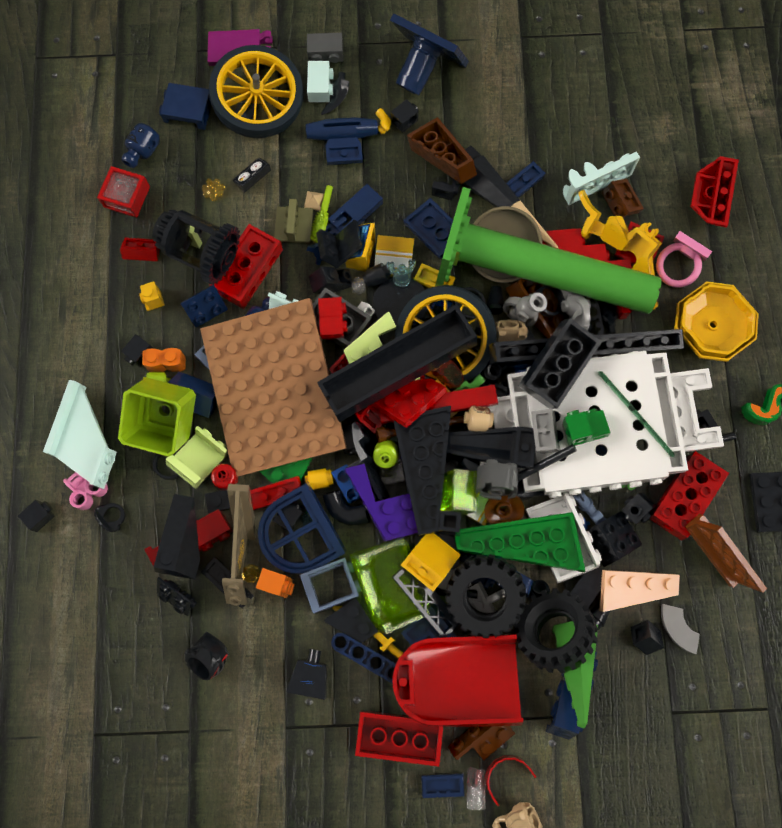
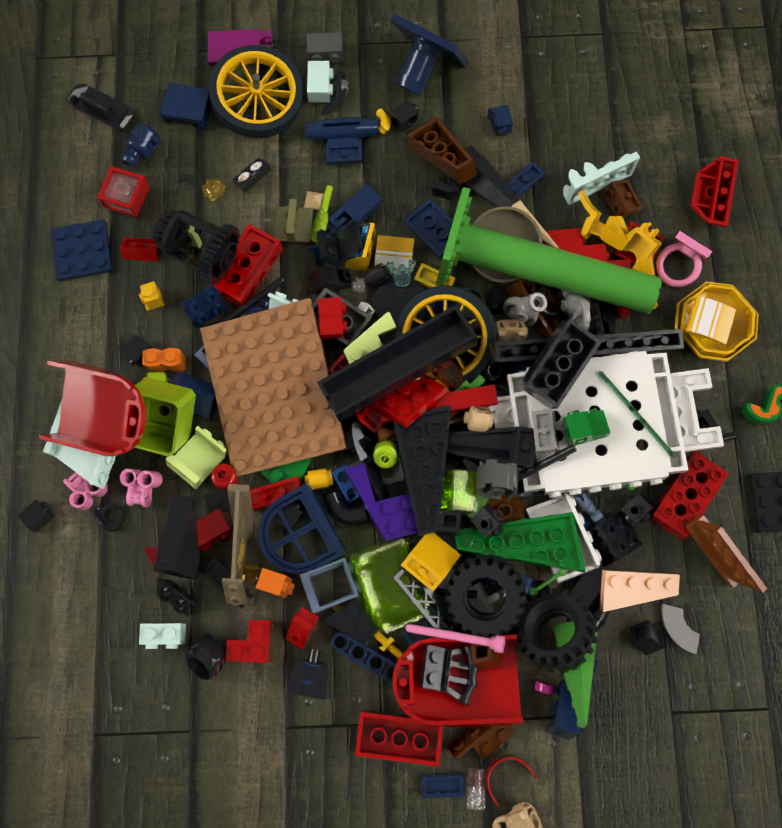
(81, 250): none -> dark blue plate
(98, 411): none -> red windscreen
(100, 106): none -> black piece
(140, 486): none -> bright pink piece
(158, 634): none -> light aqua brick
(254, 300): none -> black piece
(257, 646): none -> red brick
(301, 628): none -> red brick
(436, 672): none -> black plate
(484, 657): none -> reddish brown brick
(489, 521): none -> black brick
(496, 643): none -> bright pink piece
(500, 120): none -> dark blue window
(534, 591): none -> bright green hinge
(545, 687): none -> dark pink tile
(710, 320): none -> yellow slope

